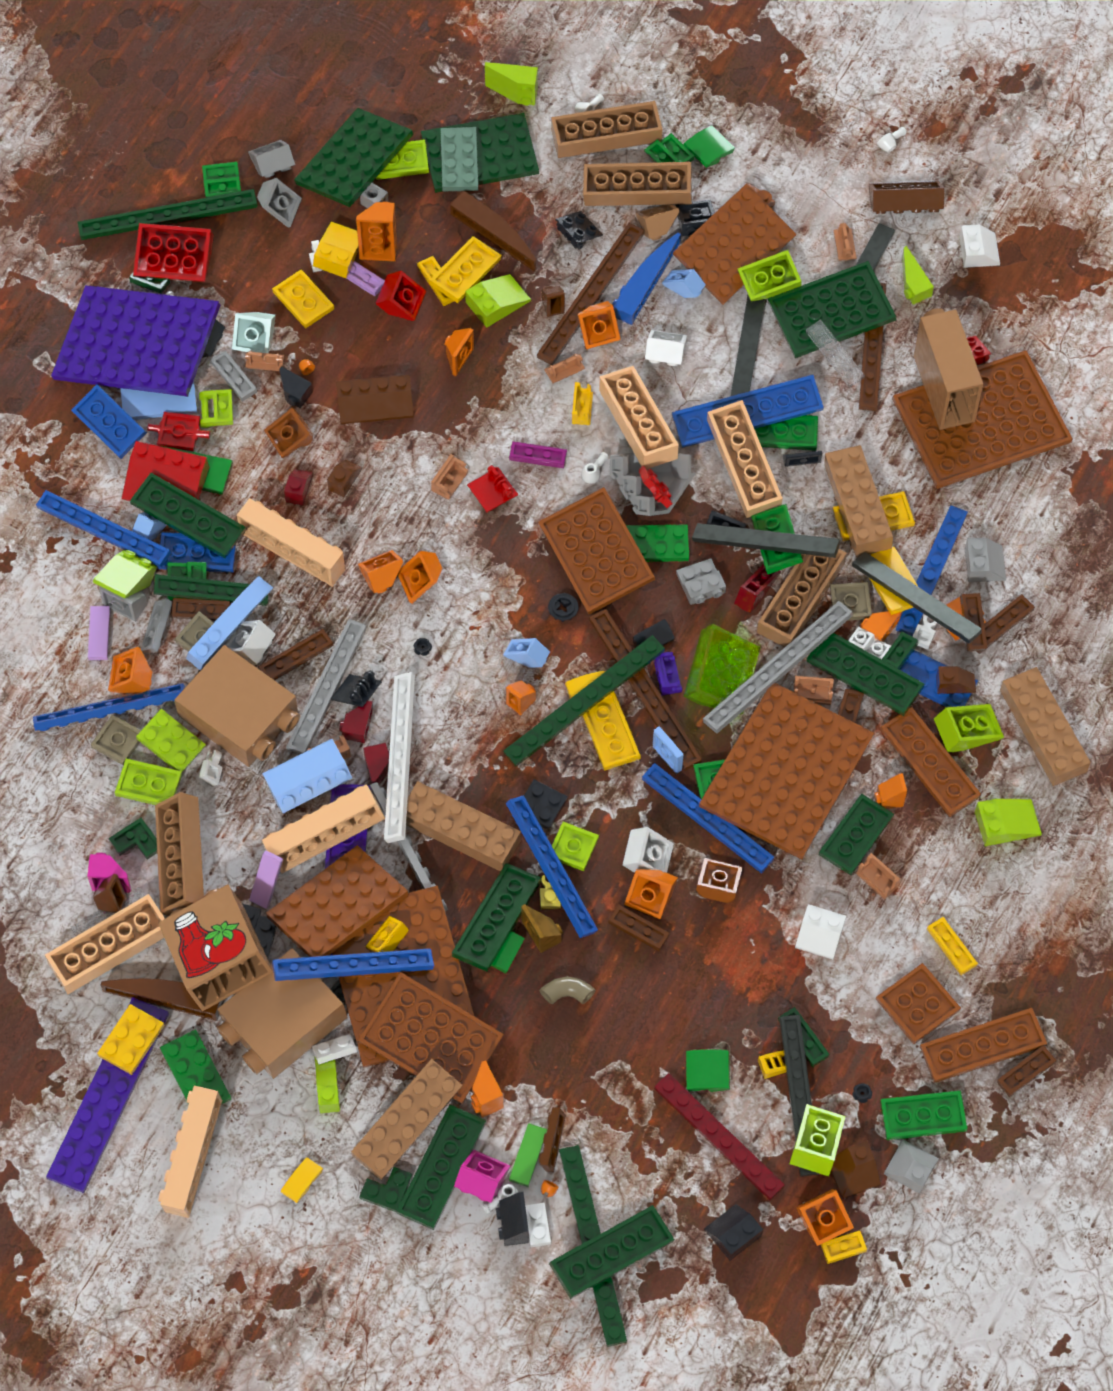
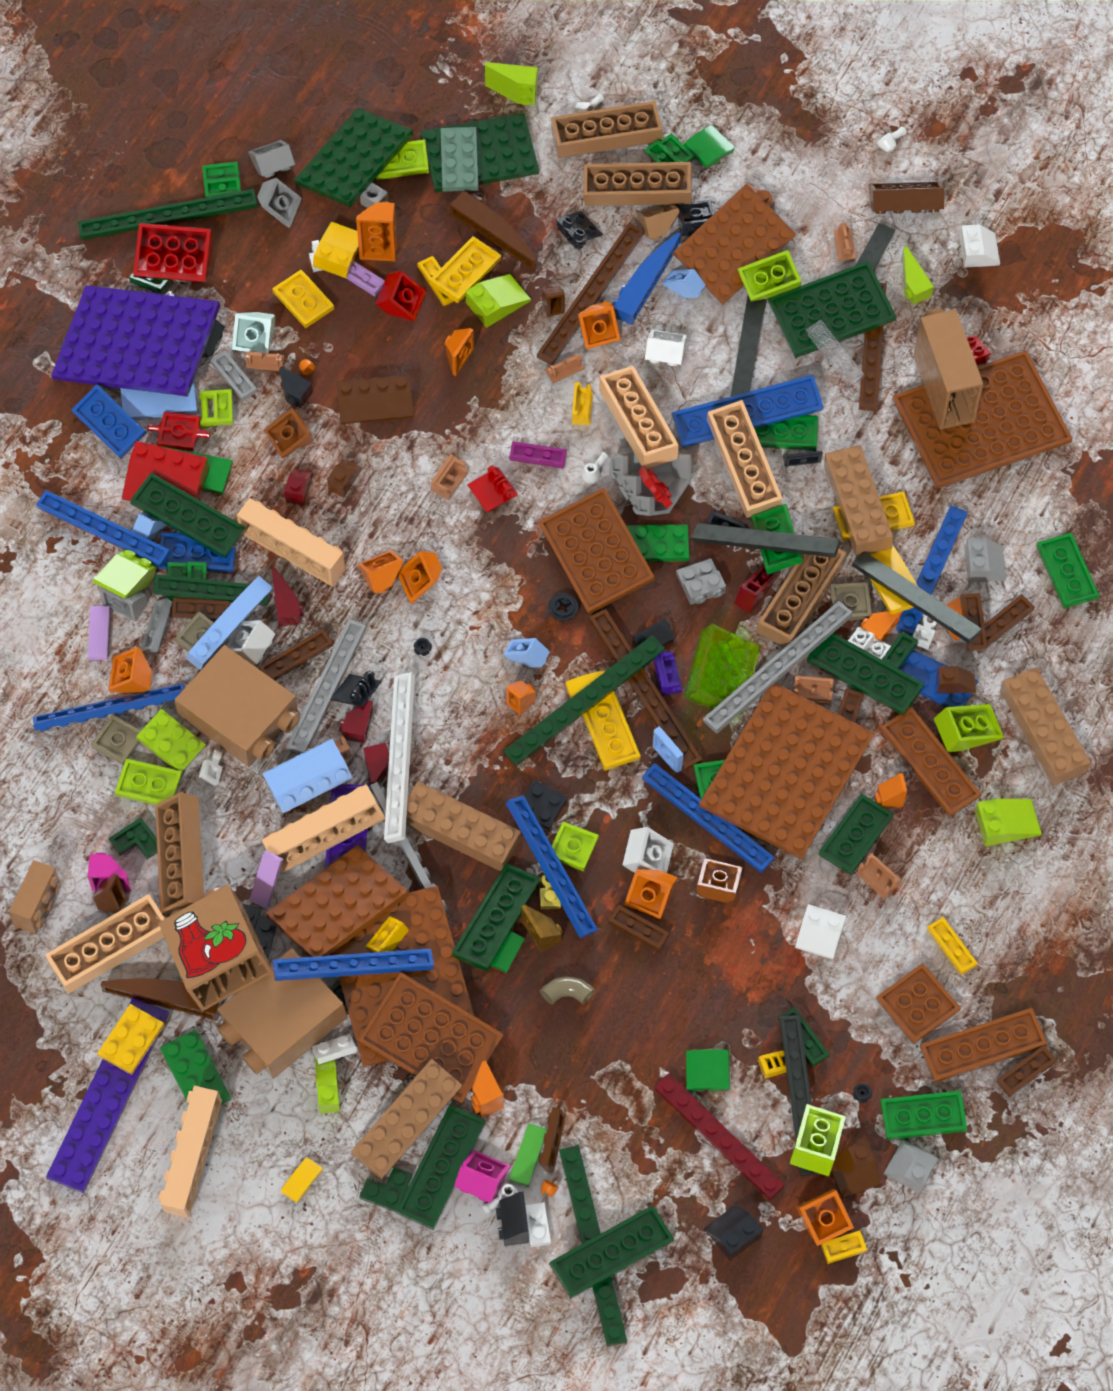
(35, 897): none -> medium nougat brick
(286, 602): none -> dark red slope
(1067, 570): none -> green tile

